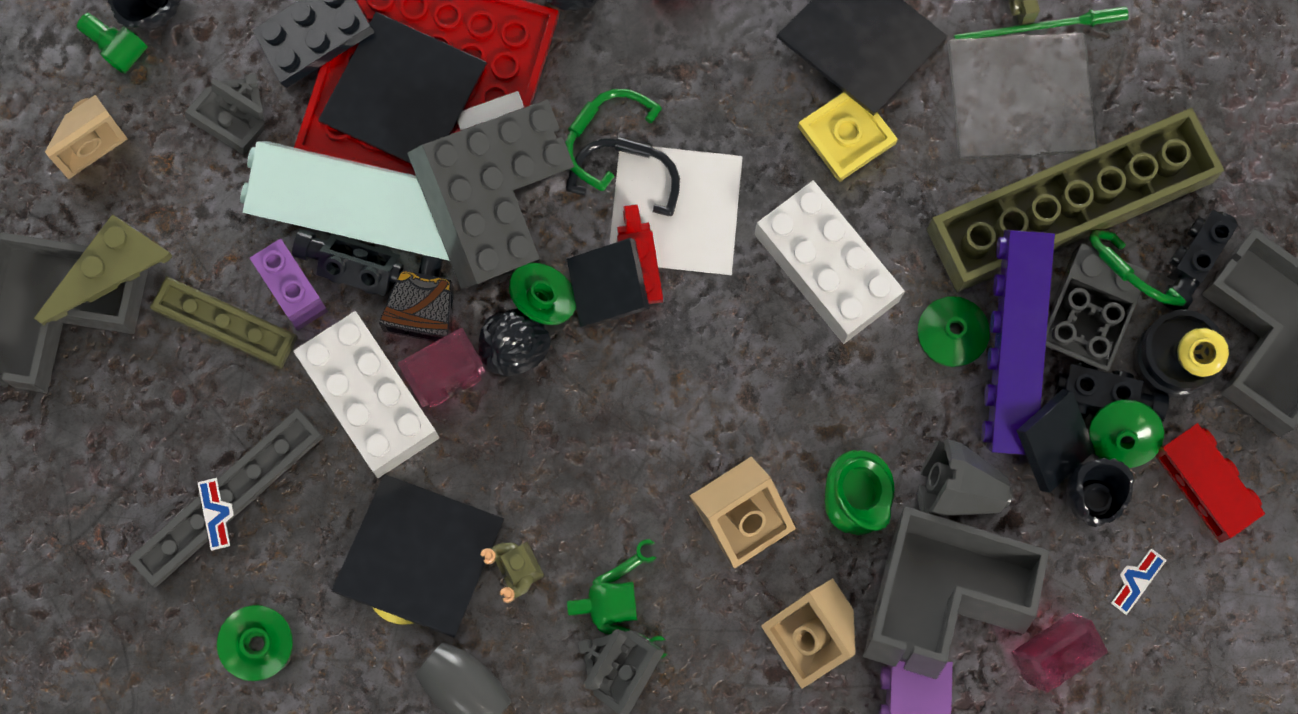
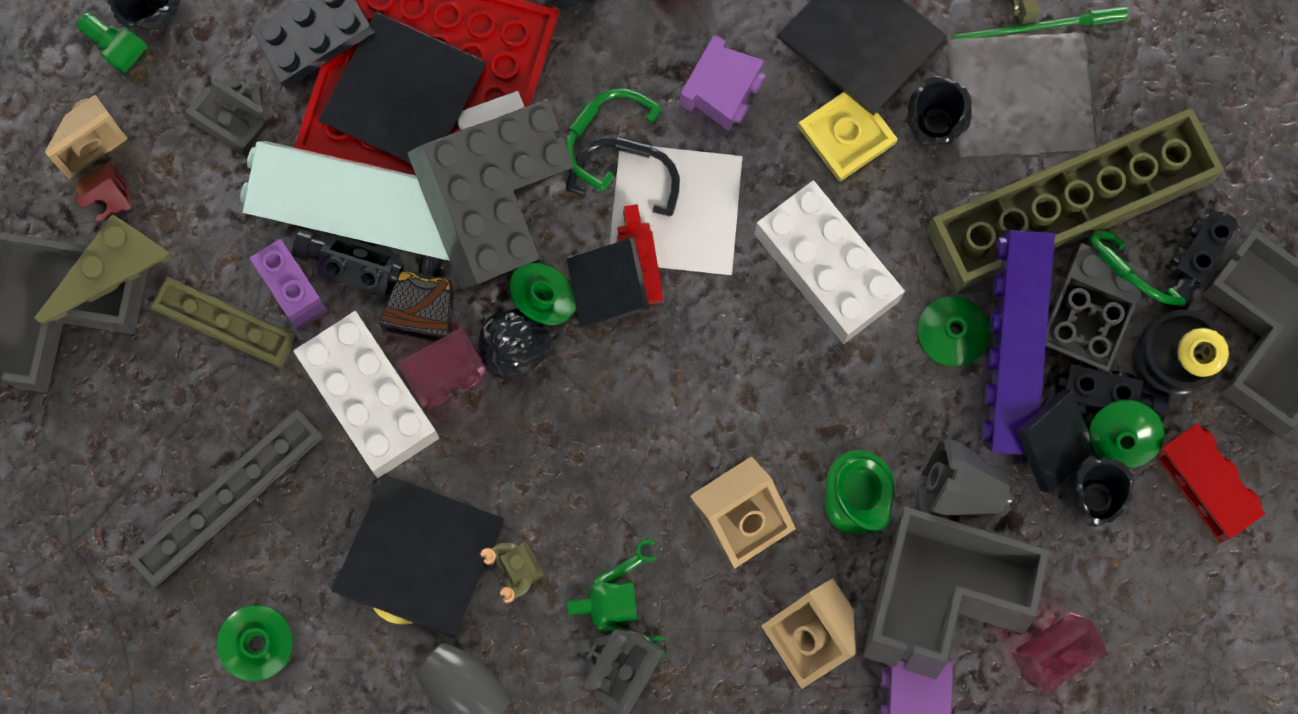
(104, 186): none -> dark red hinge
(215, 513): sticker -> none
(722, 83): none -> medium lavender hips
(939, 111): none -> black hair
(1137, 580): sticker -> none

